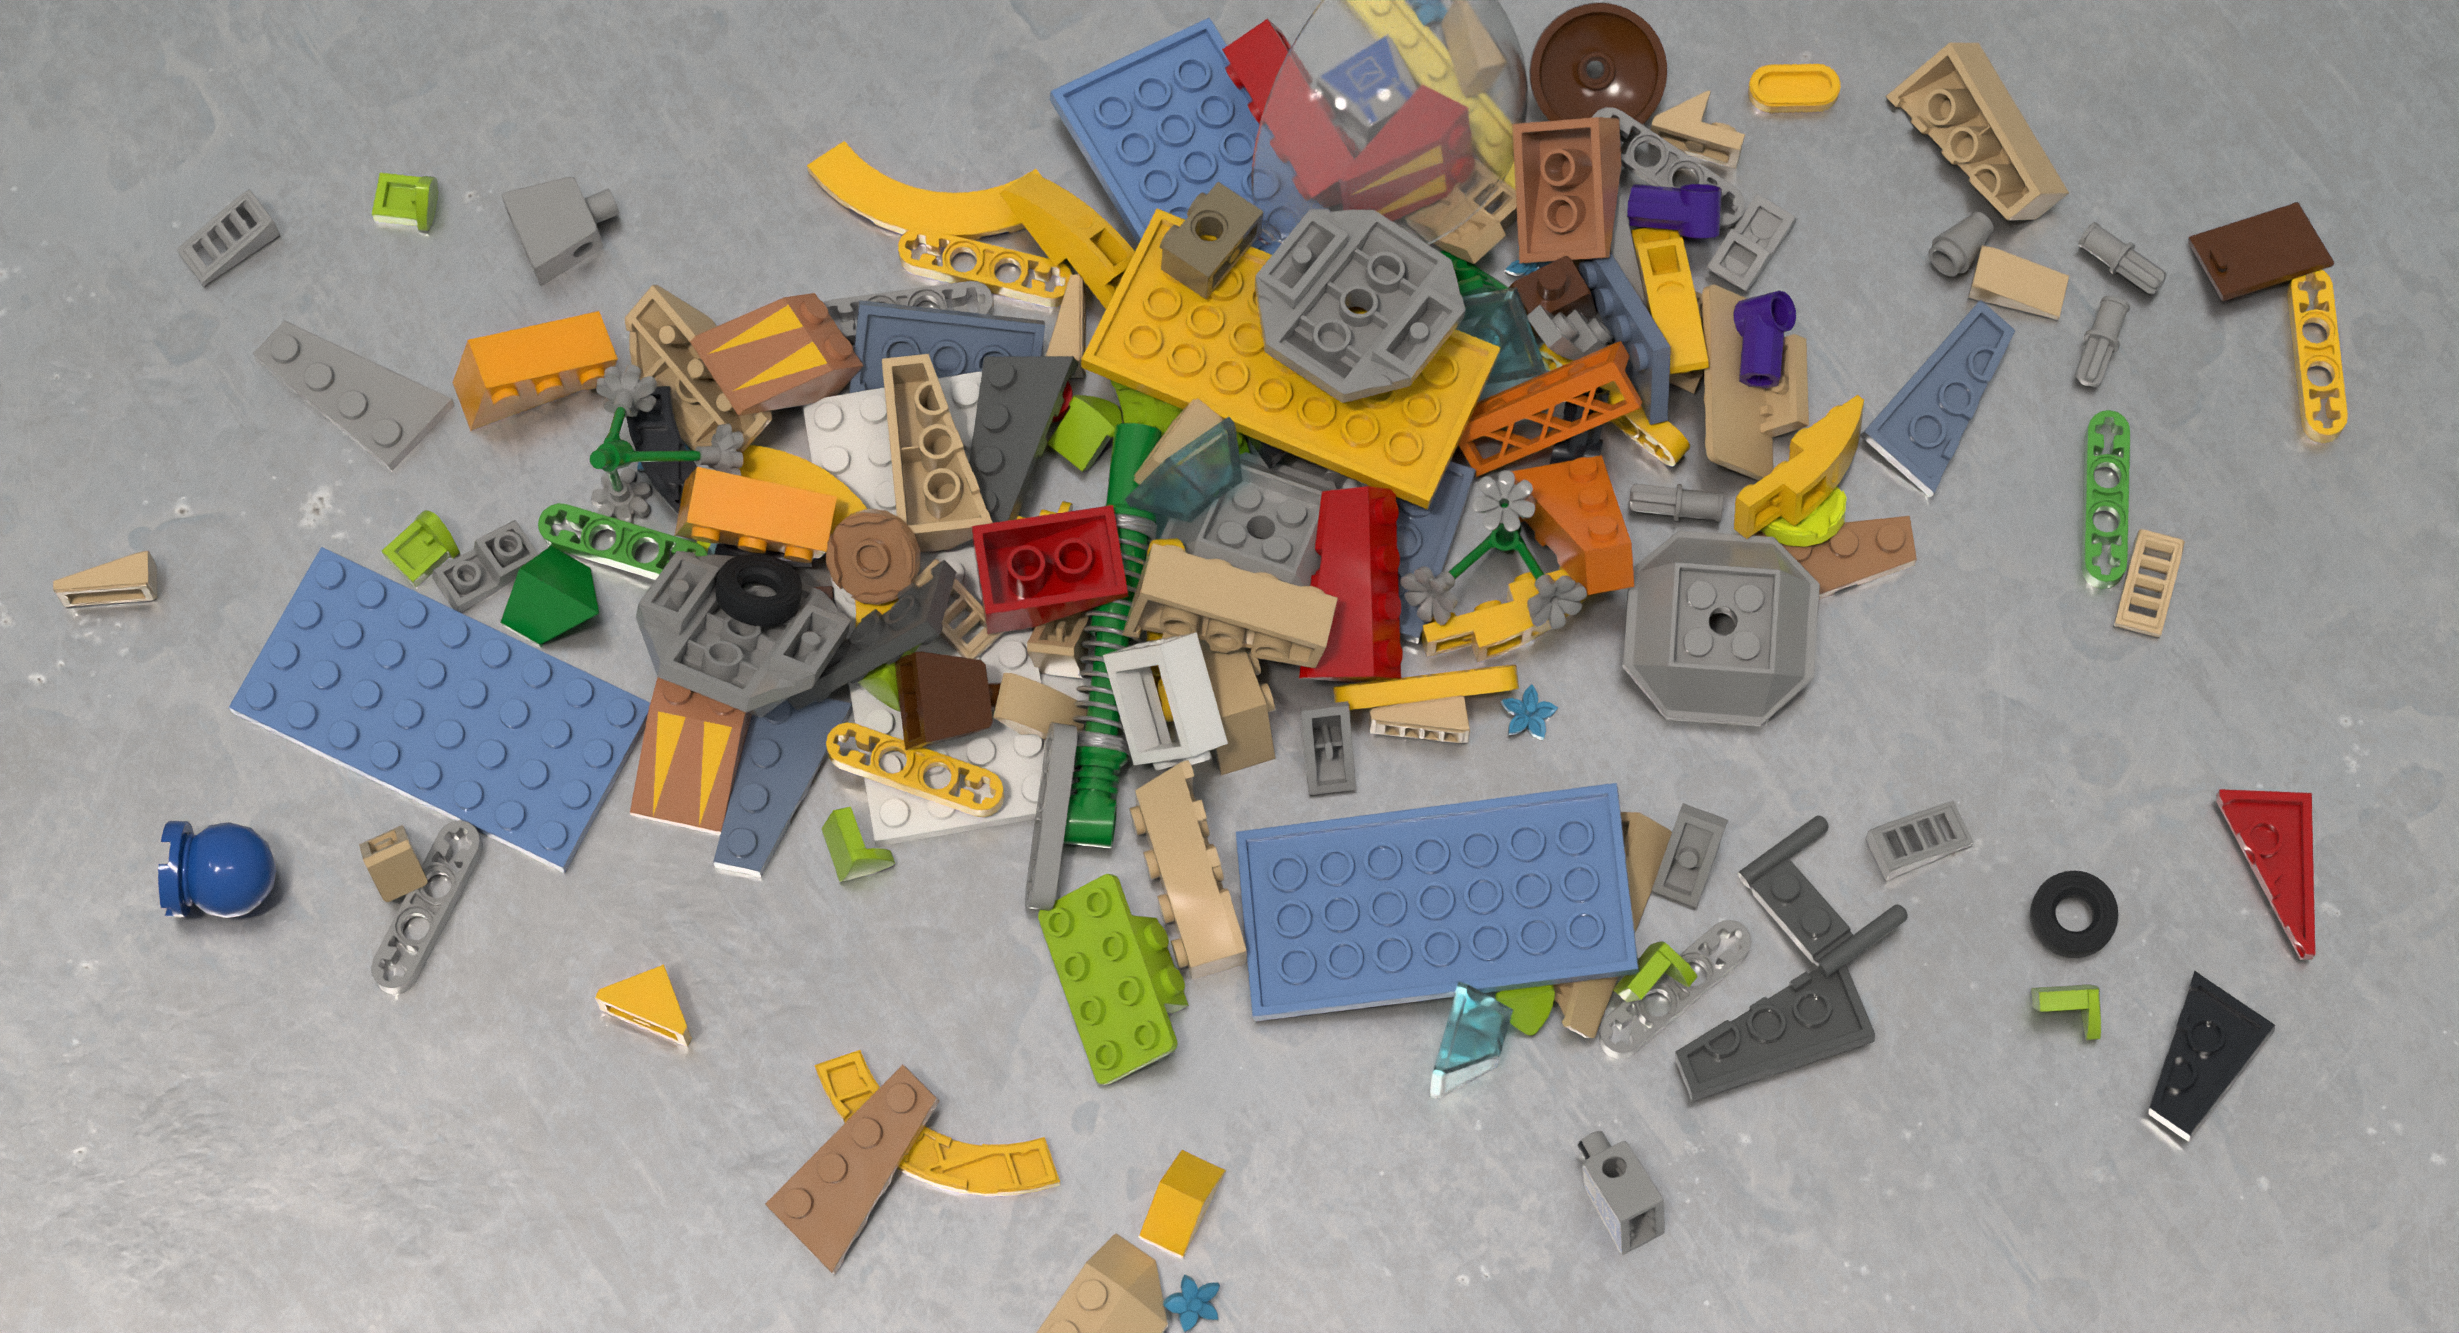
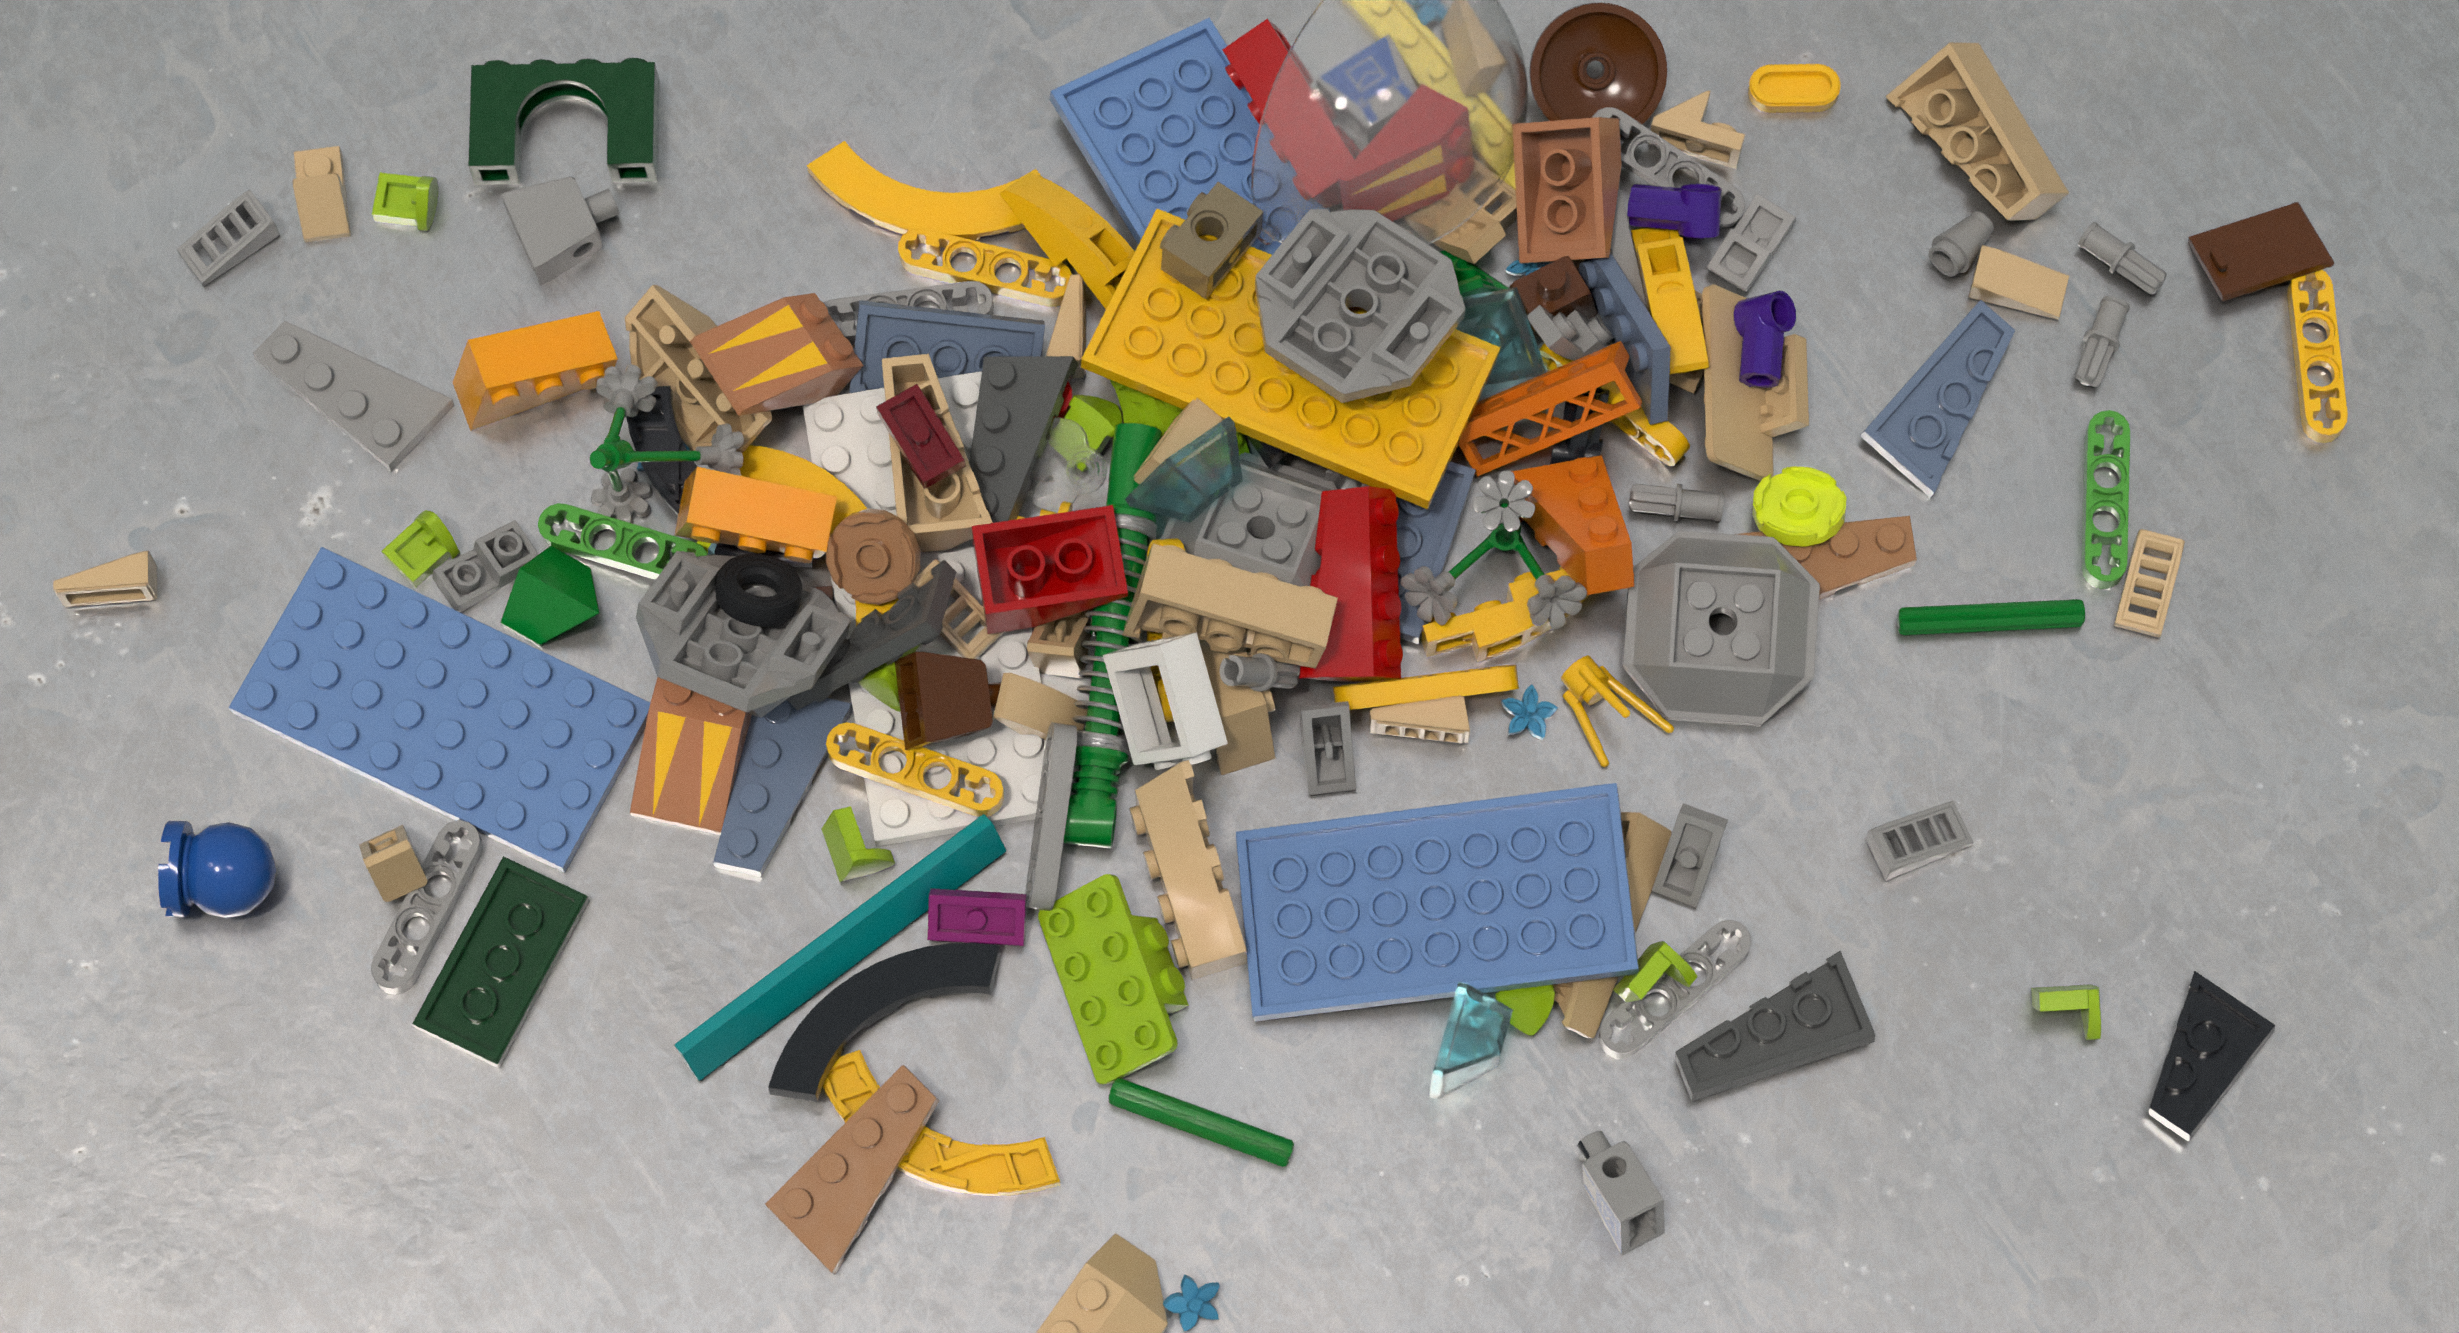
(321, 194): none -> tan slope
(501, 962): none -> dark green tile
(509, 94): none -> dark green arch
(648, 1003): yellow slope -> none
(839, 948): none -> teal tile
(870, 996): none -> black tile
(920, 436): none -> dark red plate
(977, 917): none -> magenta plate
(1058, 466): none -> clear plate
(1181, 1203): yellow slope -> none
(1201, 1122): none -> green axle
(1258, 672): none -> light grey axle
(1592, 683): none -> yellow plant
(1804, 911): dark grey plate -> none
(1814, 469): yellow slope -> none
(1991, 617): none -> green axle
(2082, 886): black tyre -> none
(2278, 845): red wing -> none

